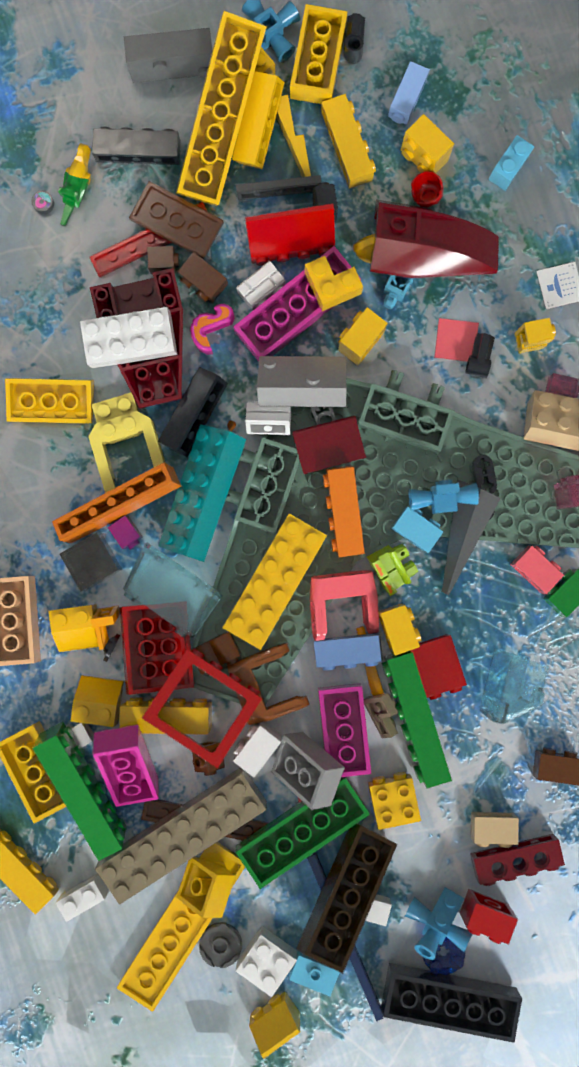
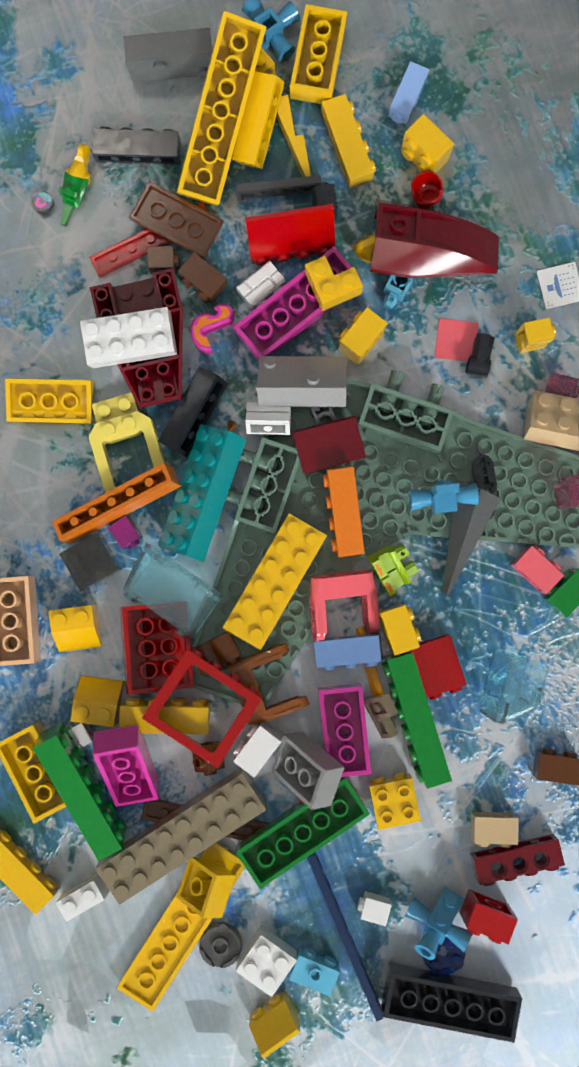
(99, 621): light orange piece -> none
(346, 897): dark brown brick -> none
(354, 38): black piece -> none
(417, 529): medium azure brick -> none
(511, 162): medium azure brick -> none

